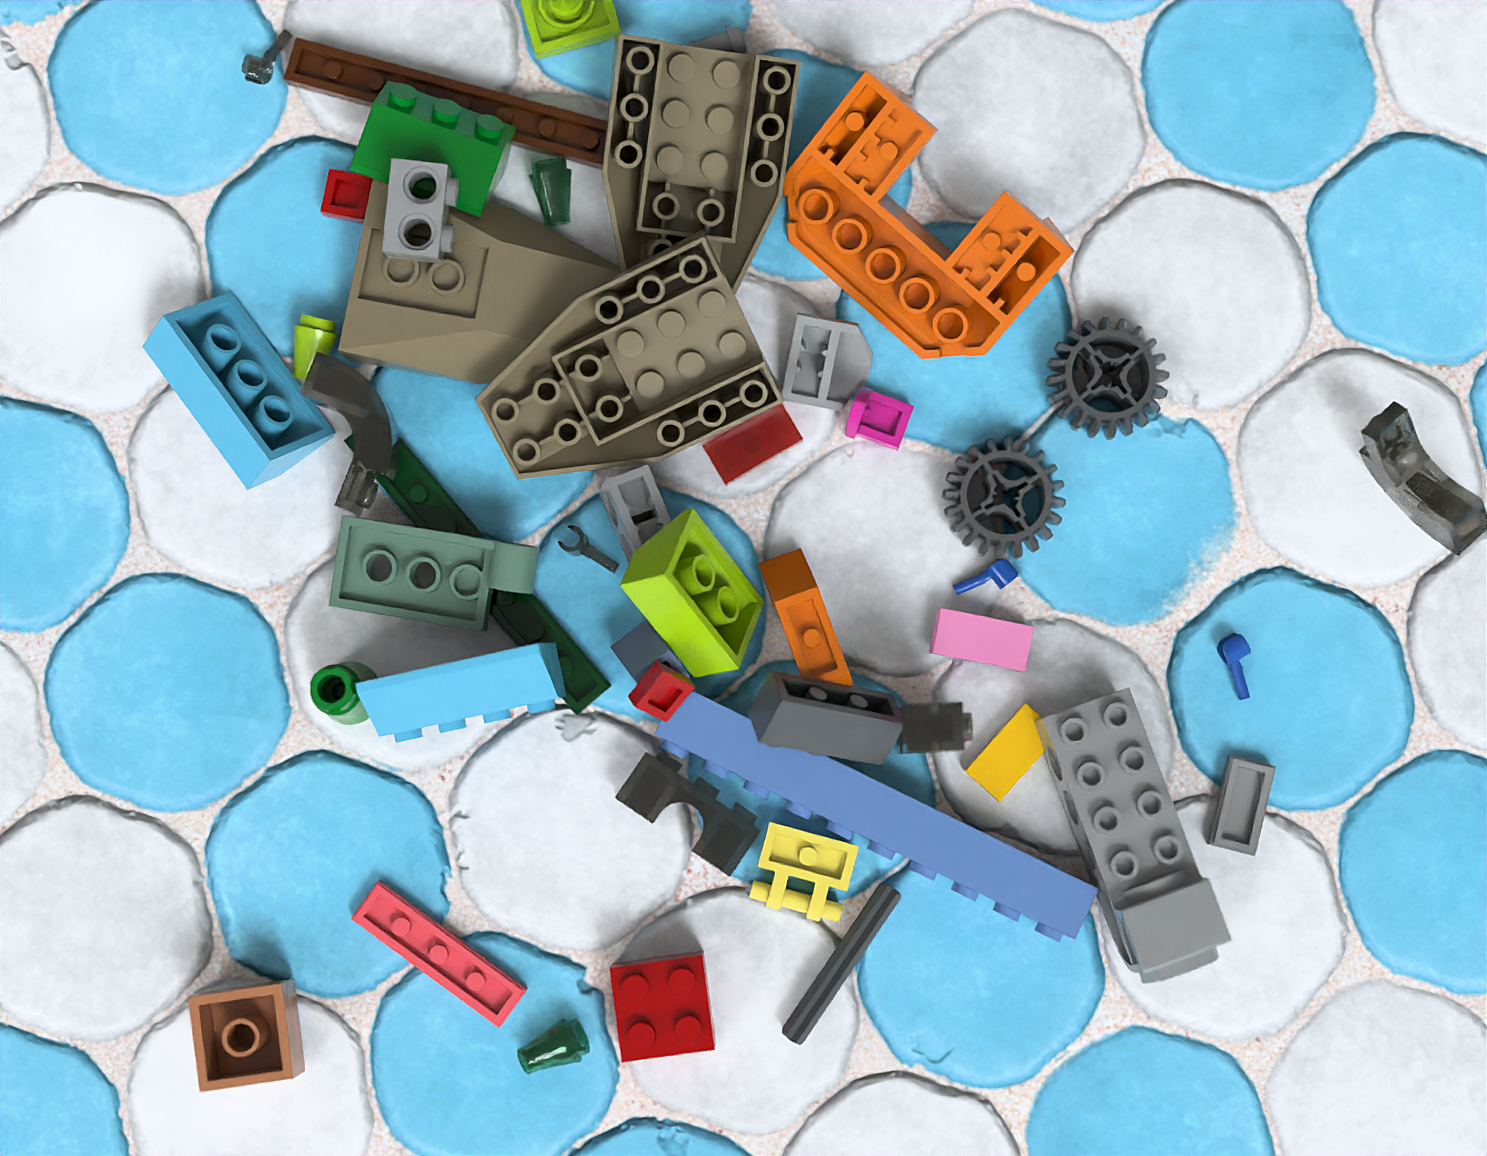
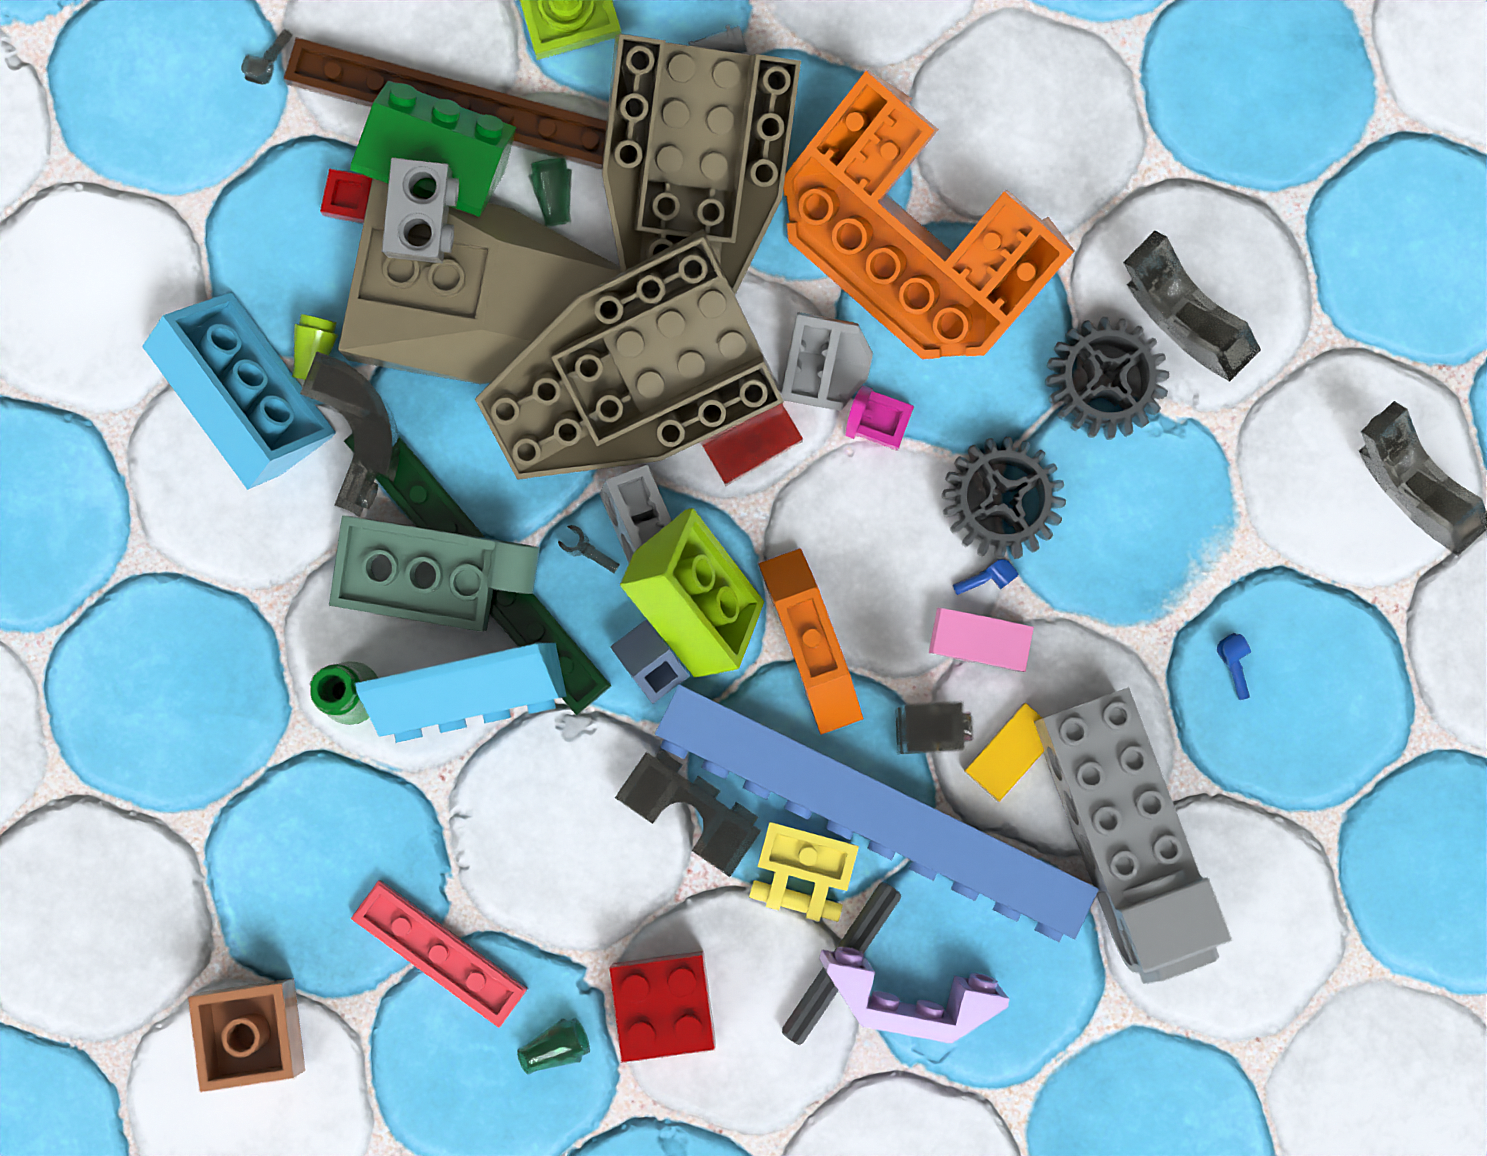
(661, 691): red plate -> none
(825, 718): dark grey brick -> none
(968, 1006): none -> slope
(1185, 313): none -> clear smoke arch
(1241, 805): light grey tile -> none

